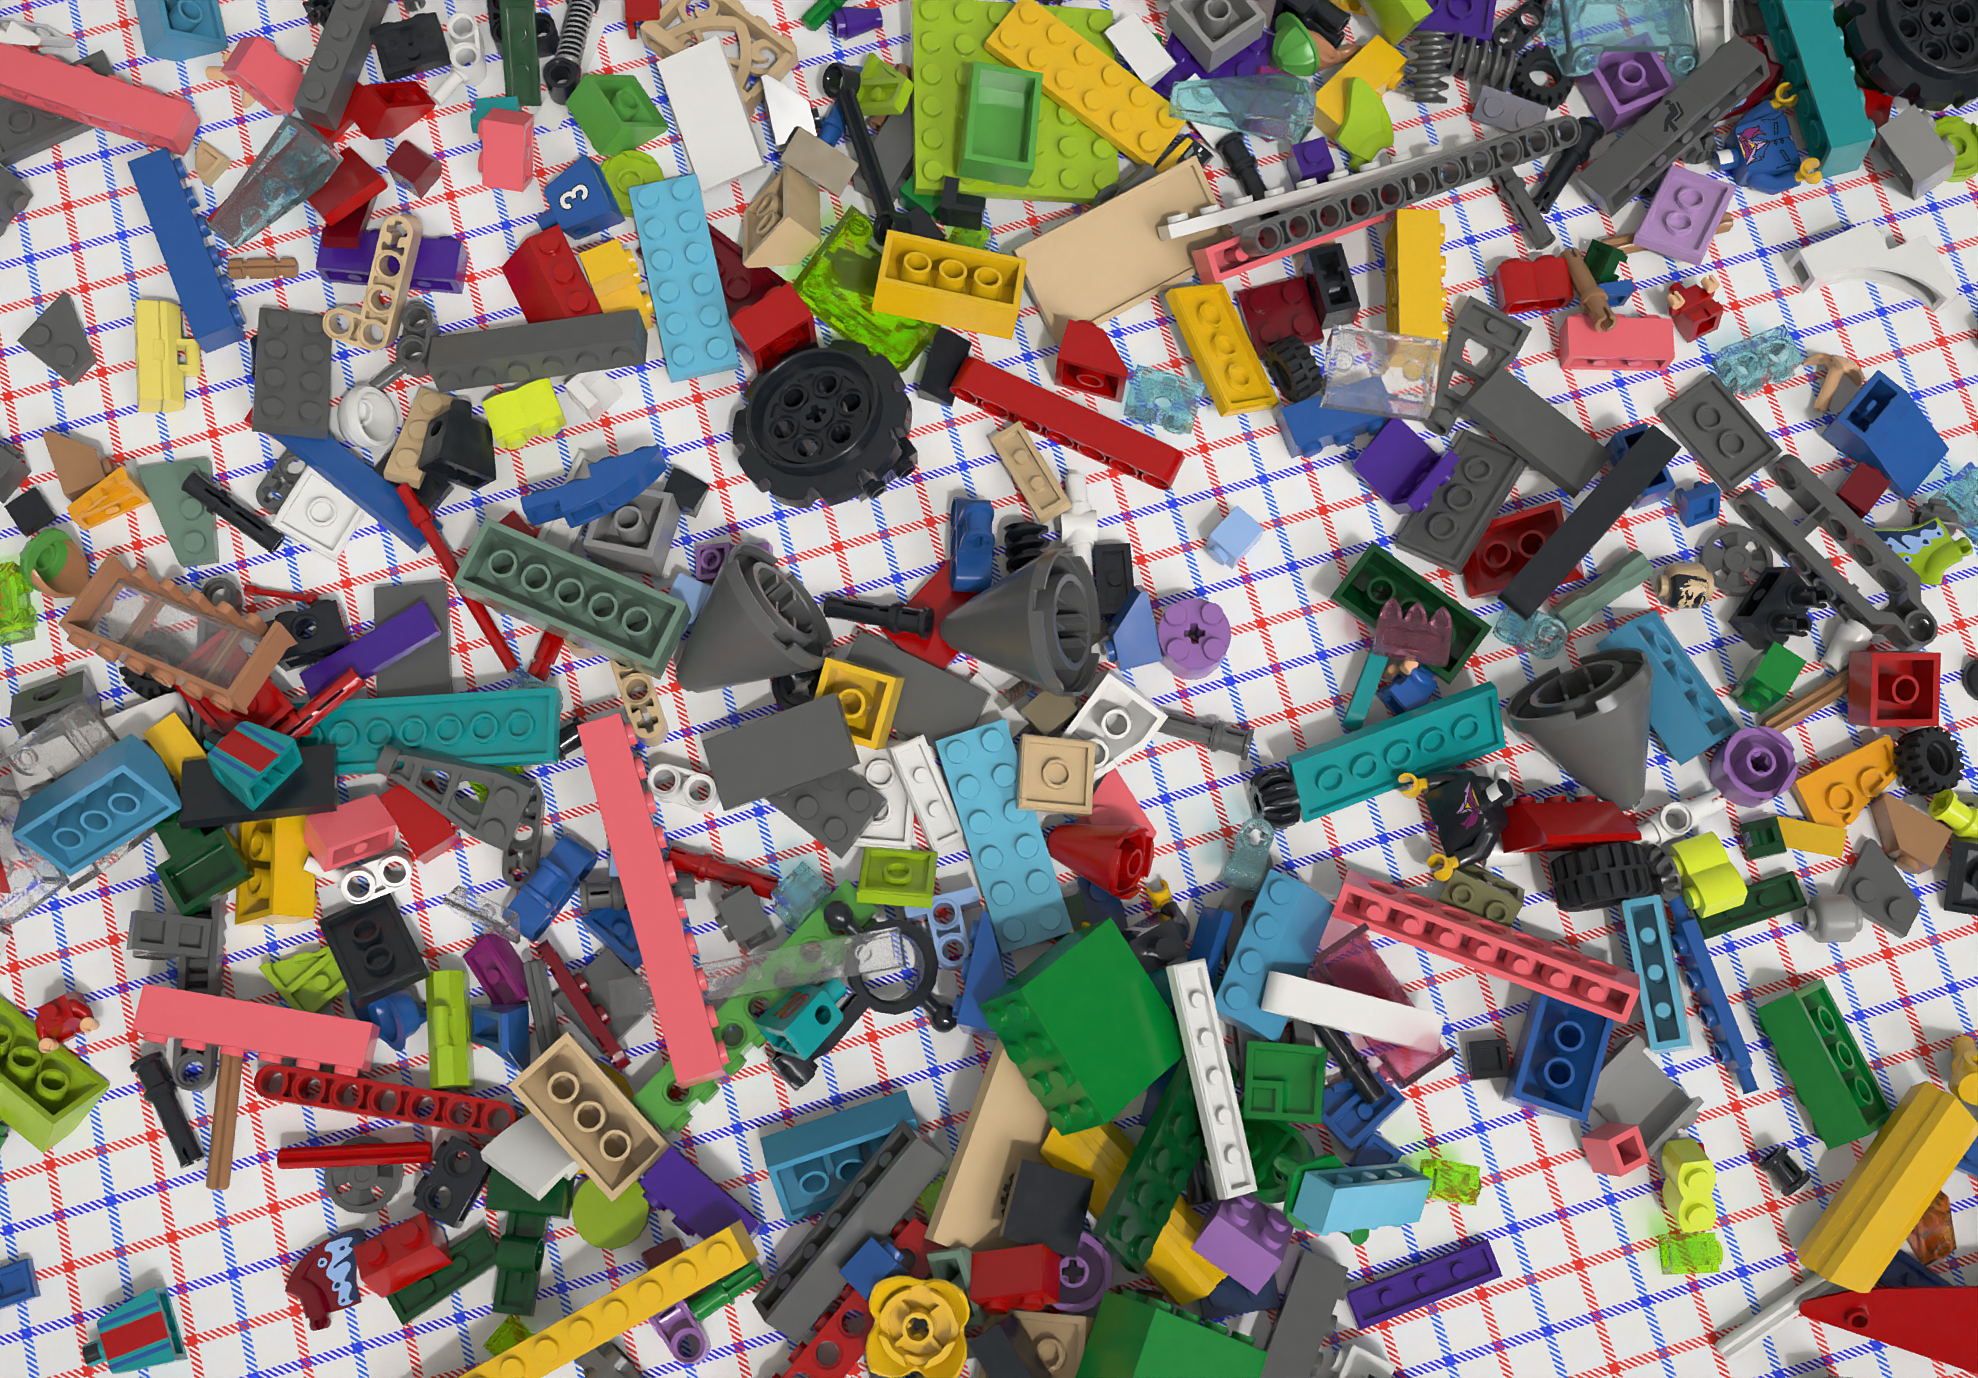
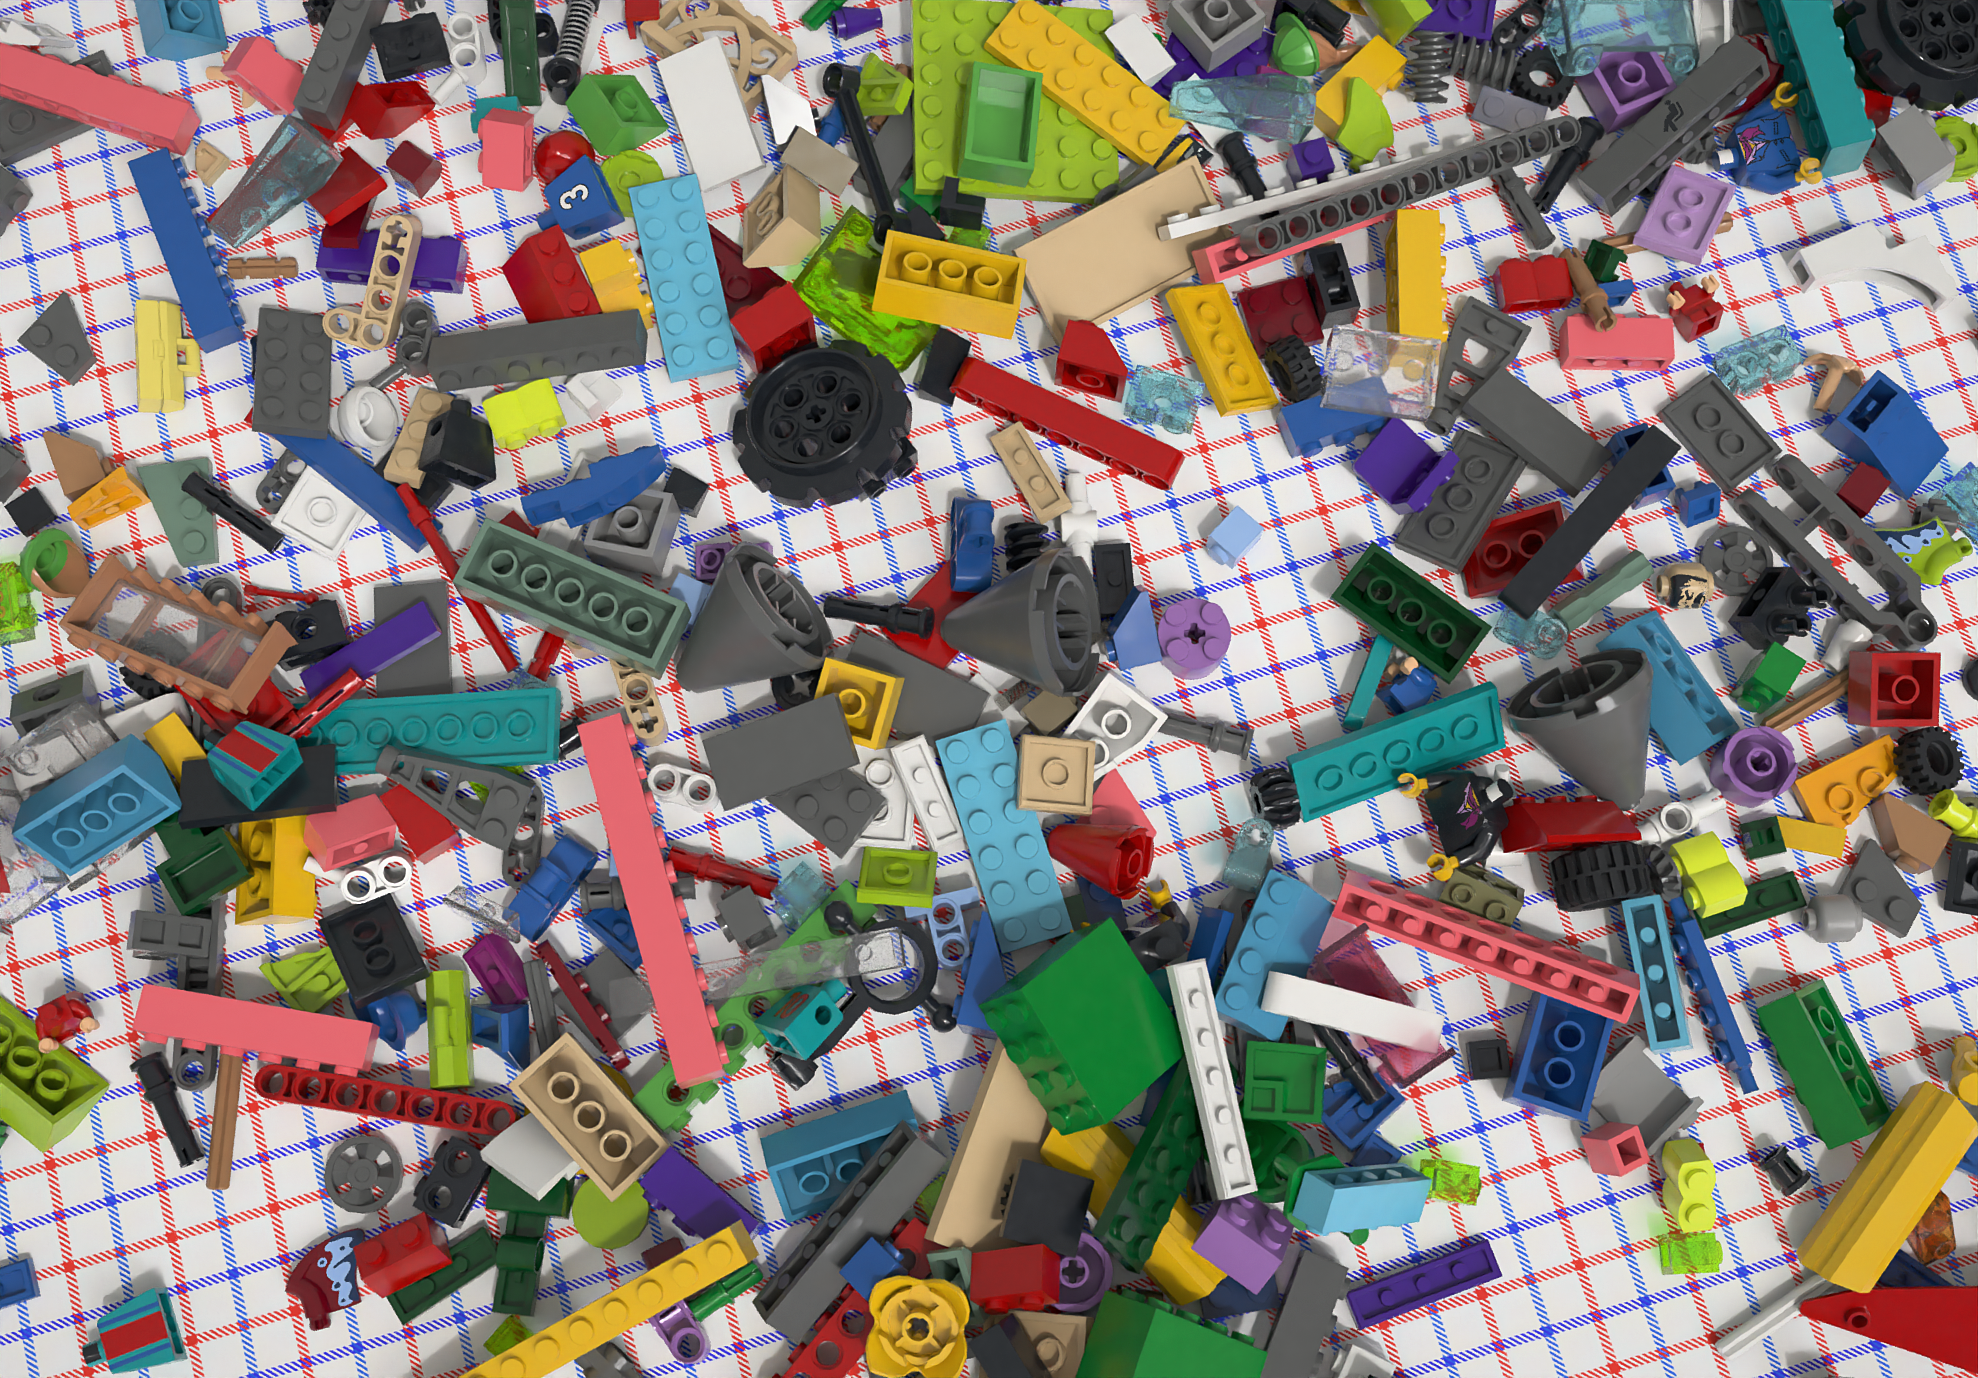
(355, 1155): red axle -> none
(559, 152): none -> red hat
(1413, 637): clear pink plate -> none

